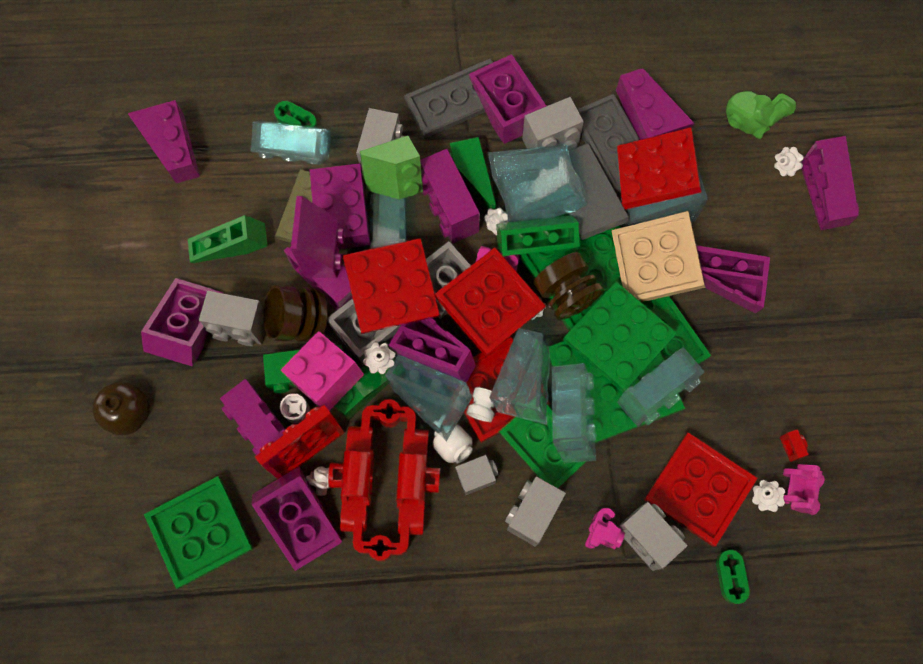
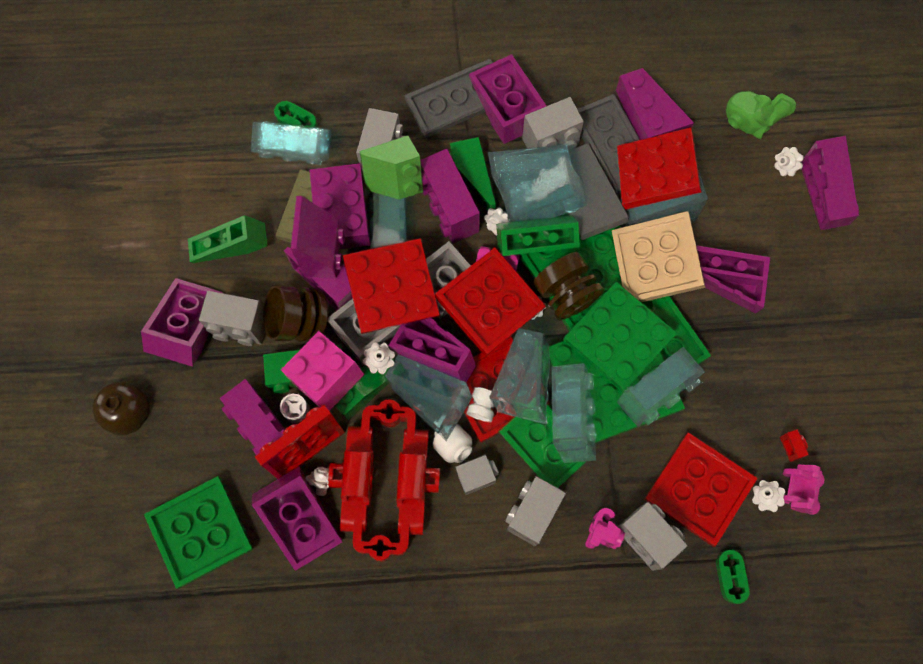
(169, 138): magenta wedge -> none

